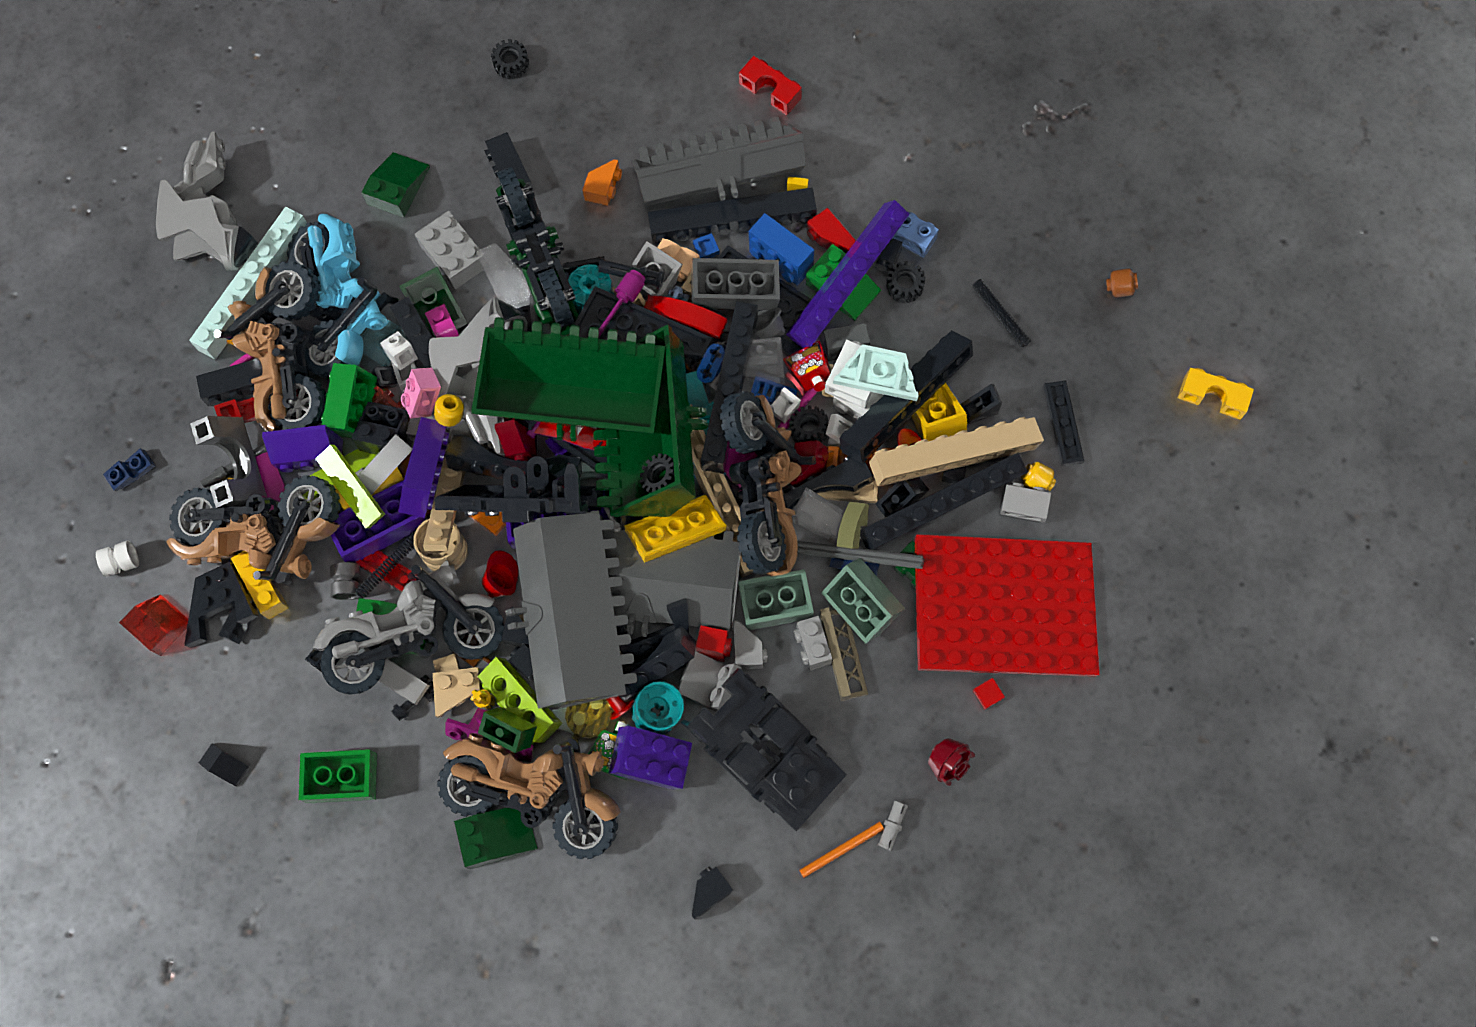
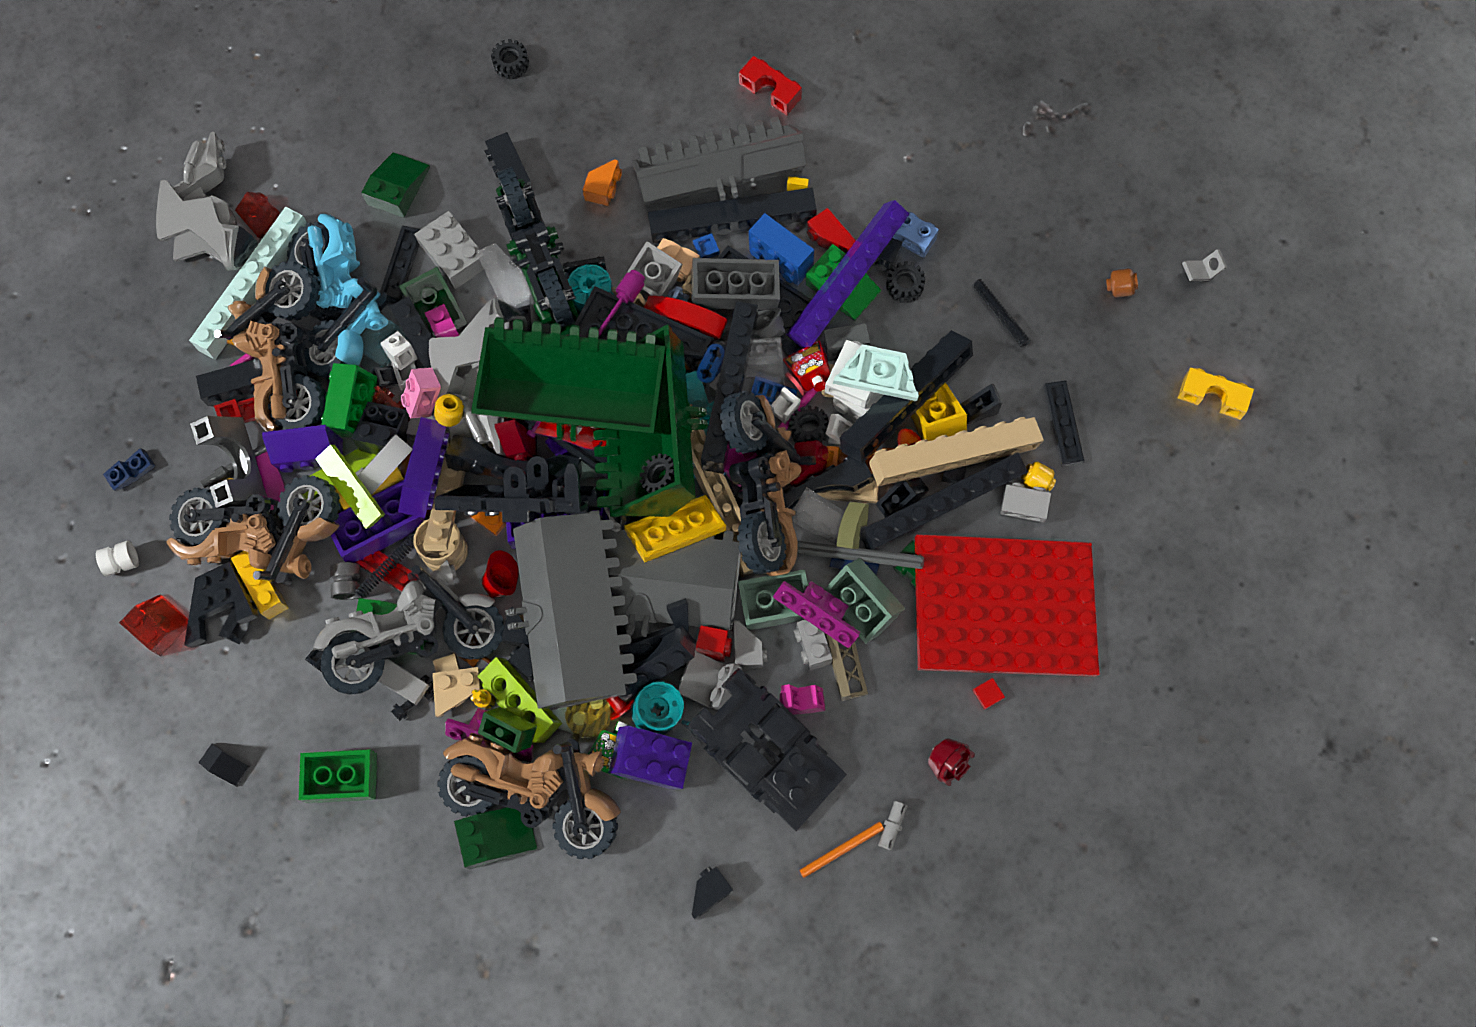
(257, 213): none -> clear red bracket
(401, 262): none -> black tile
(606, 267): black pin -> none
(802, 699): none -> dark pink brick
(819, 609): none -> magenta bracket
(1201, 269): none -> light grey bracket

